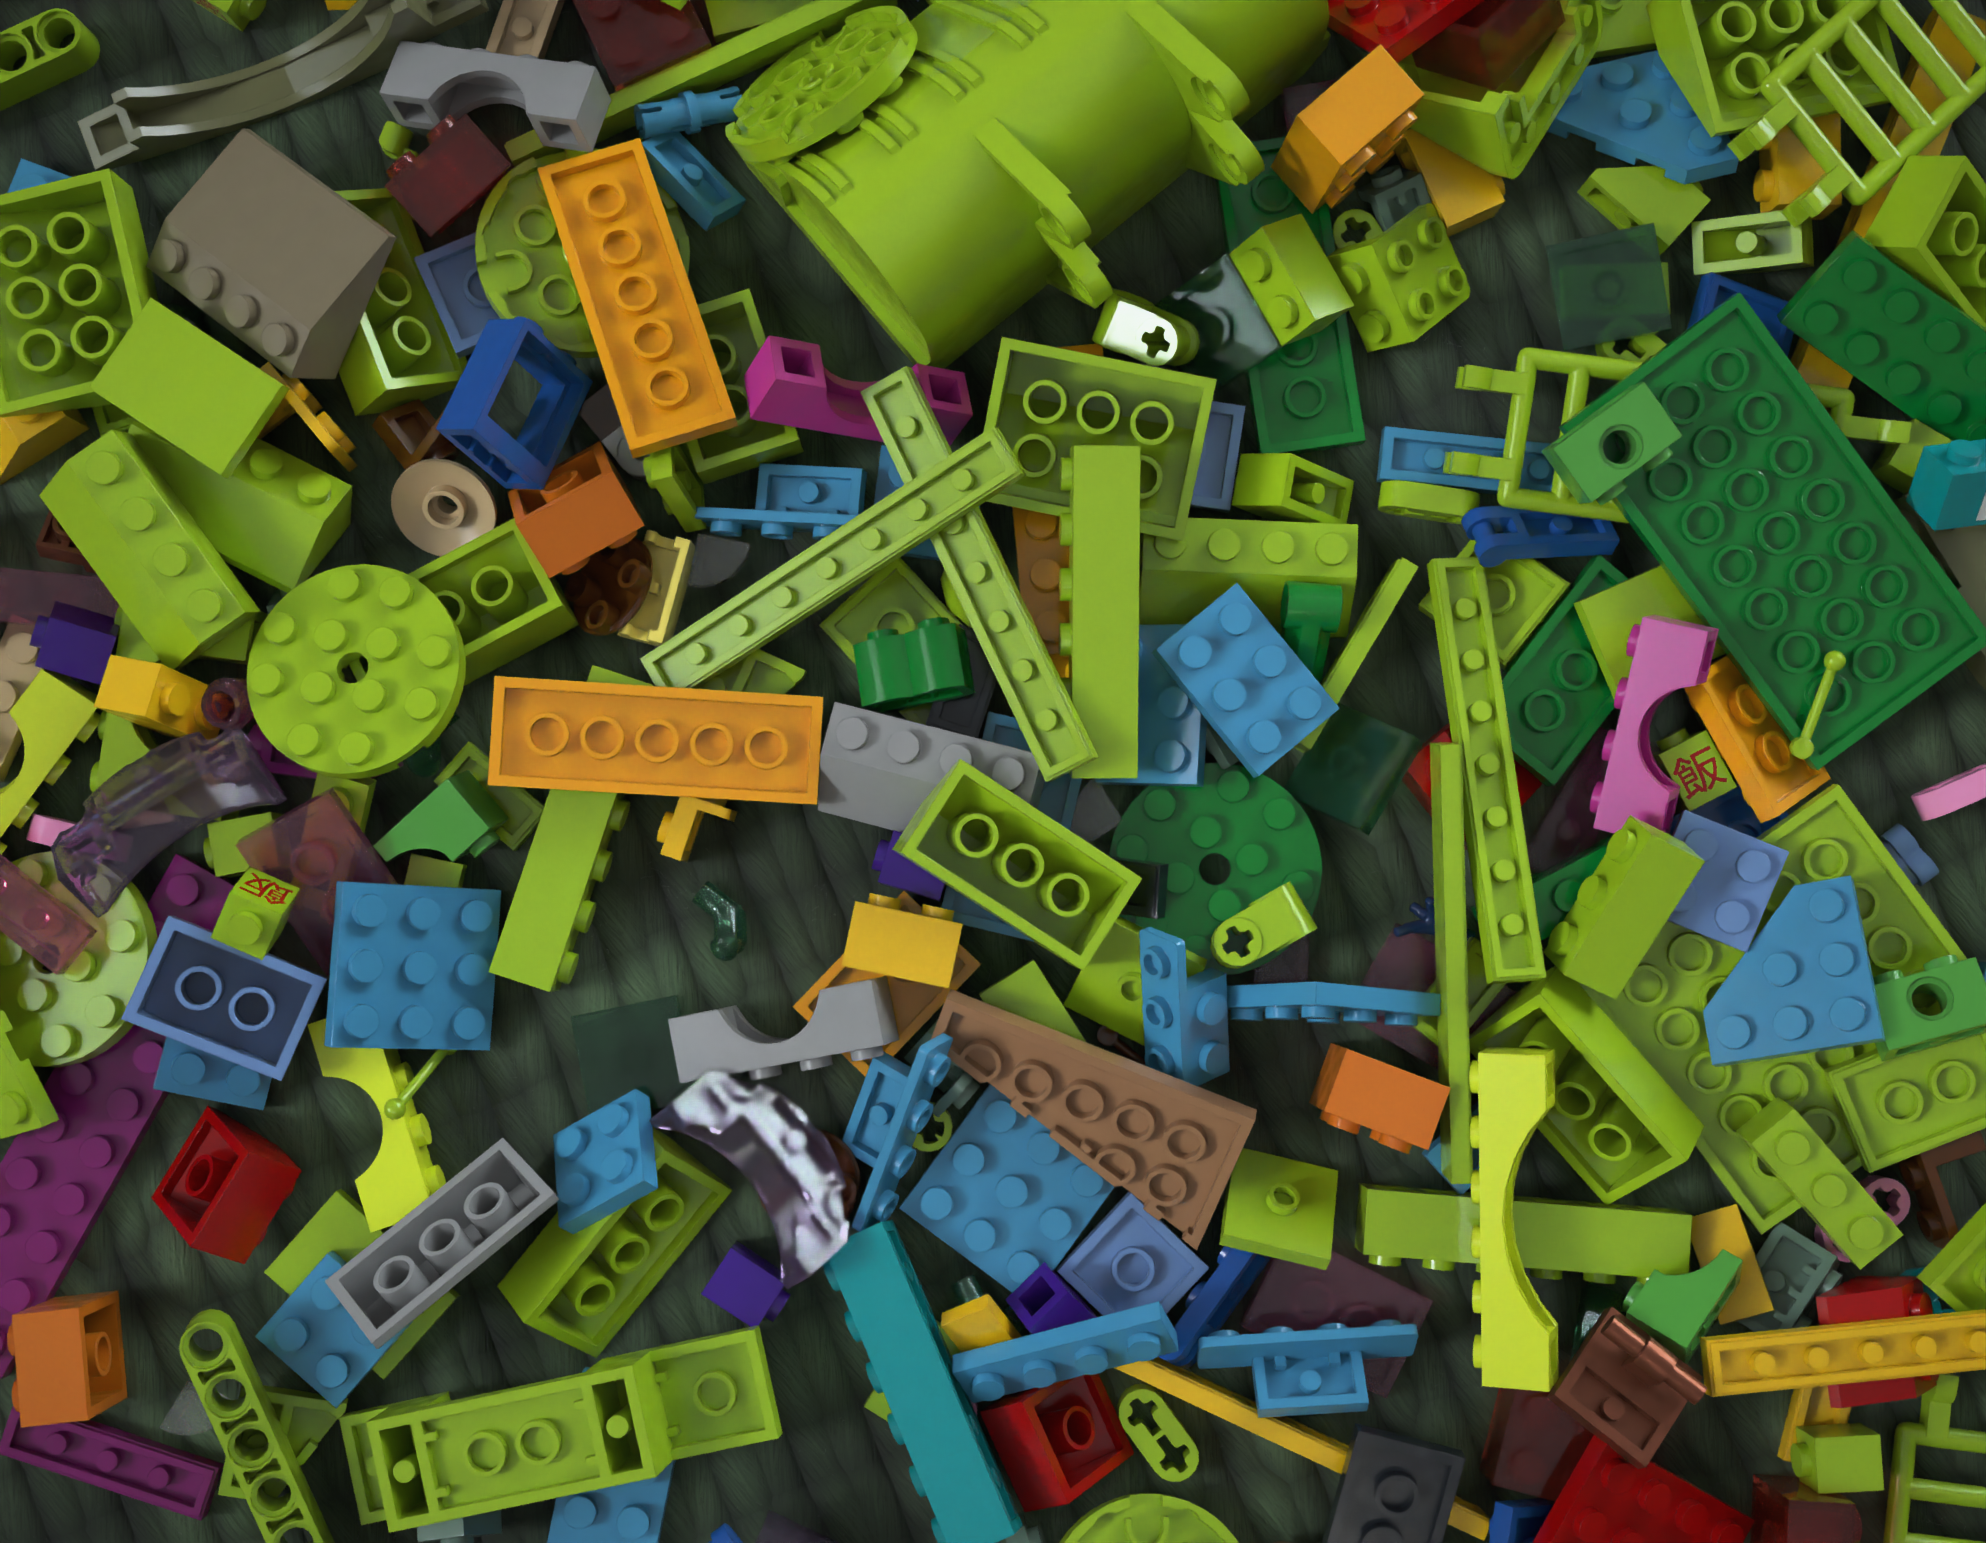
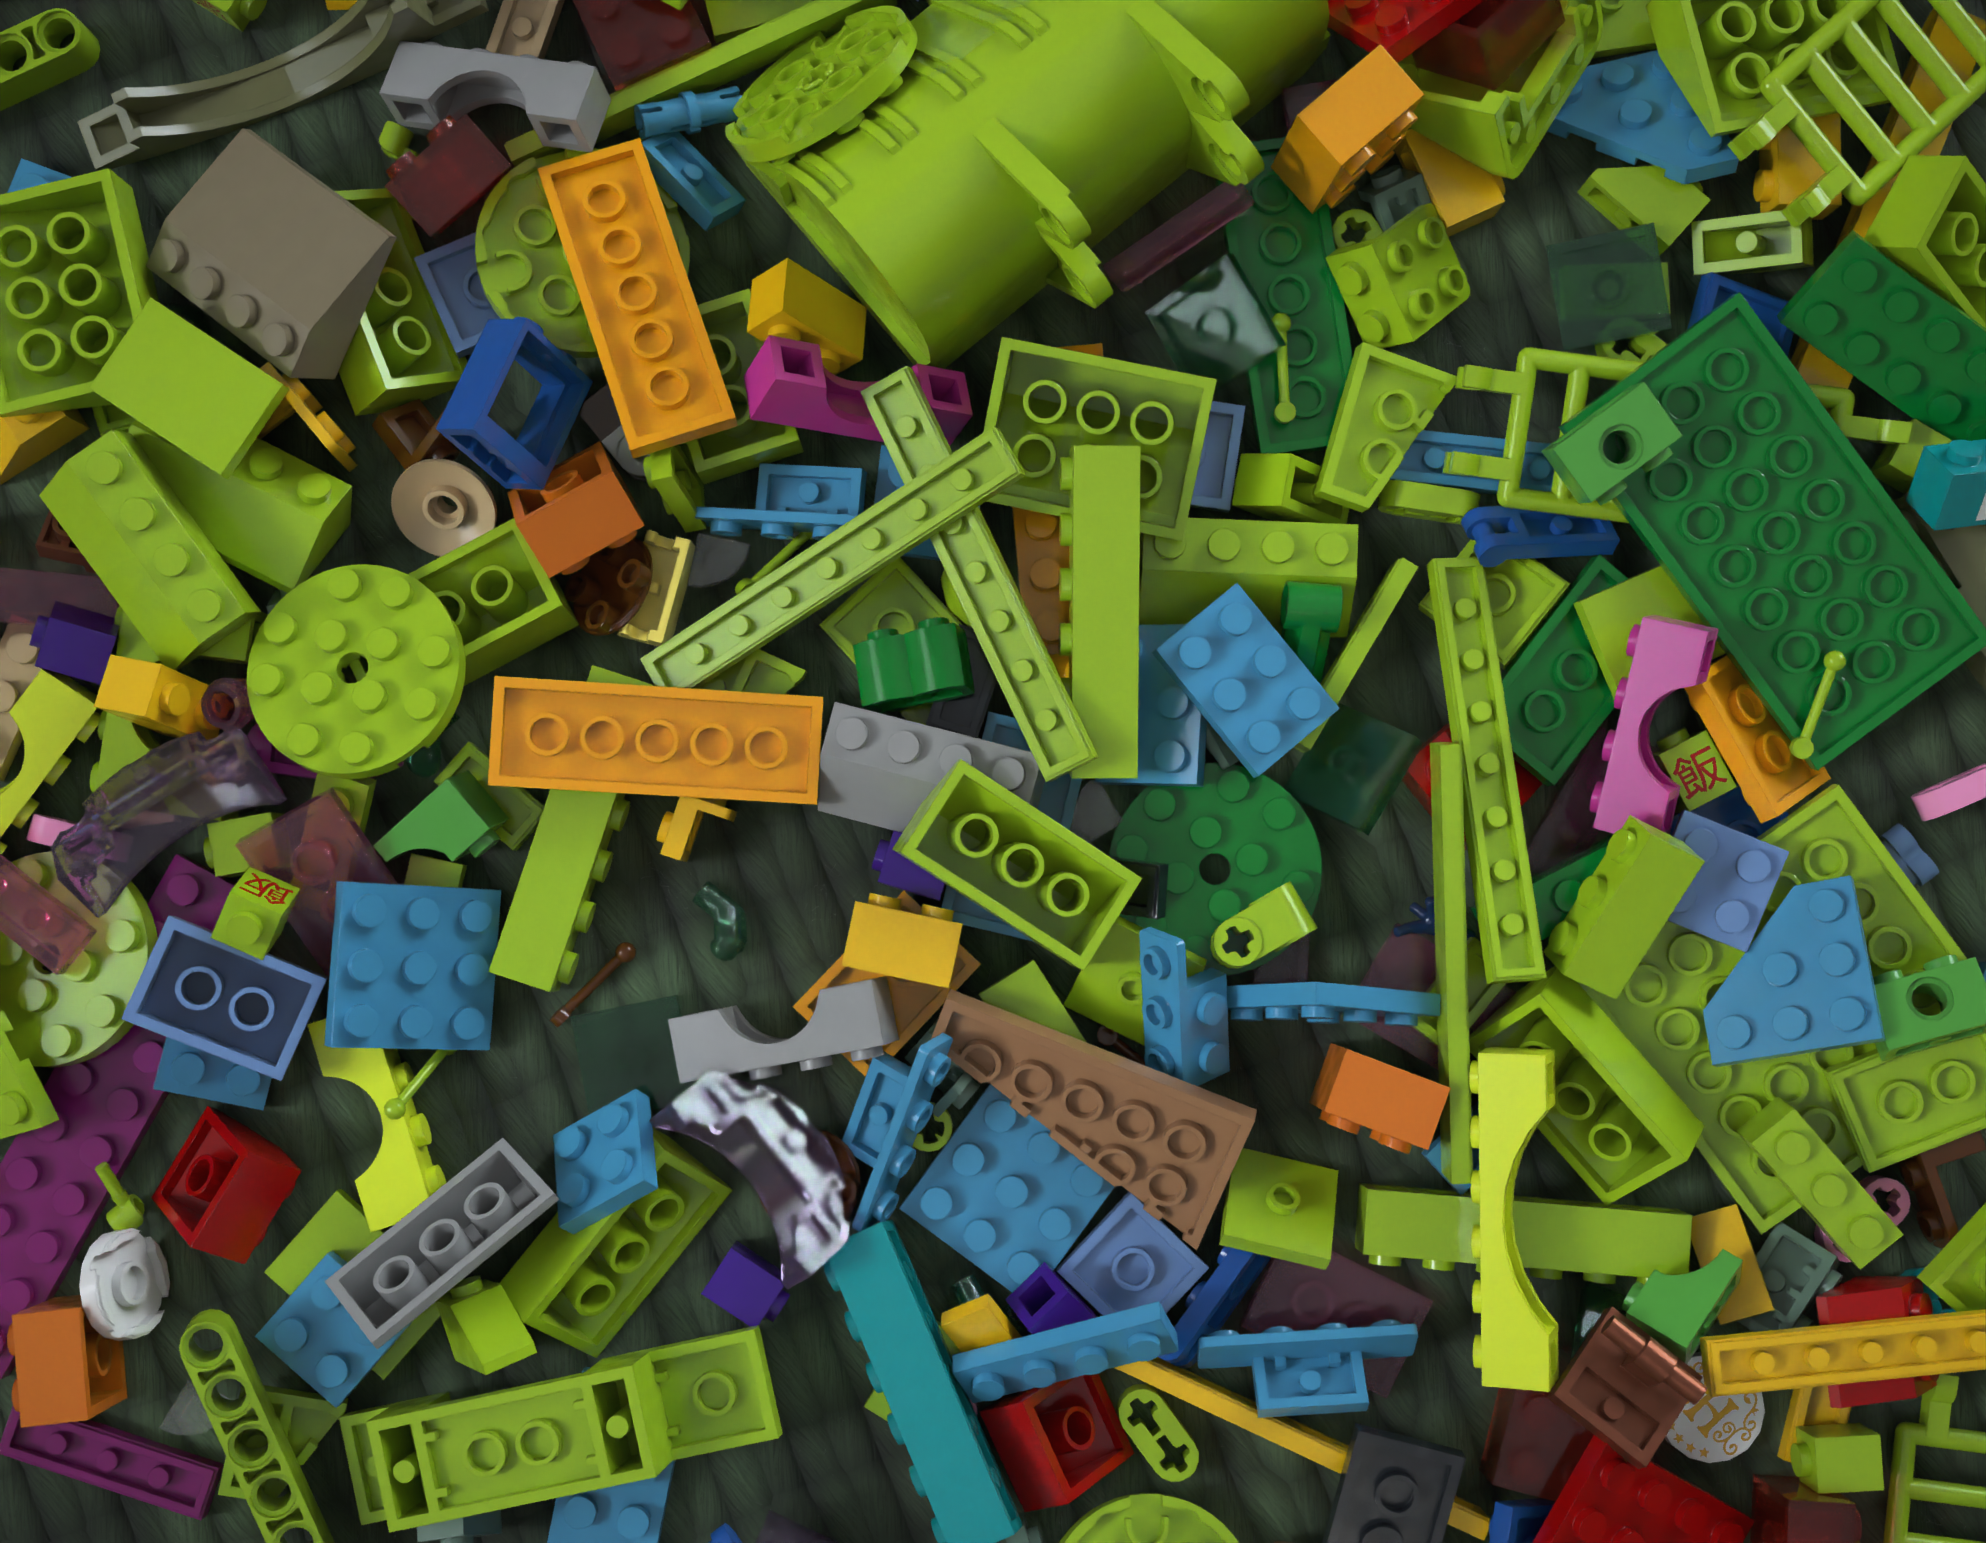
(124, 1284): none -> white tile
(129, 1208): none -> lime hand
(484, 1326): none -> lime slope
(624, 953): none -> reddish brown hinge
(774, 563): none -> lime hinge
(803, 307): none -> yellow brick
(1139, 329): lime piece -> none
(1178, 235): none -> clear pink tile
(1284, 410): none -> lime hinge
(1291, 279): lime brick -> none
(1376, 422): none -> lime wing
(1717, 1426): none -> white tile

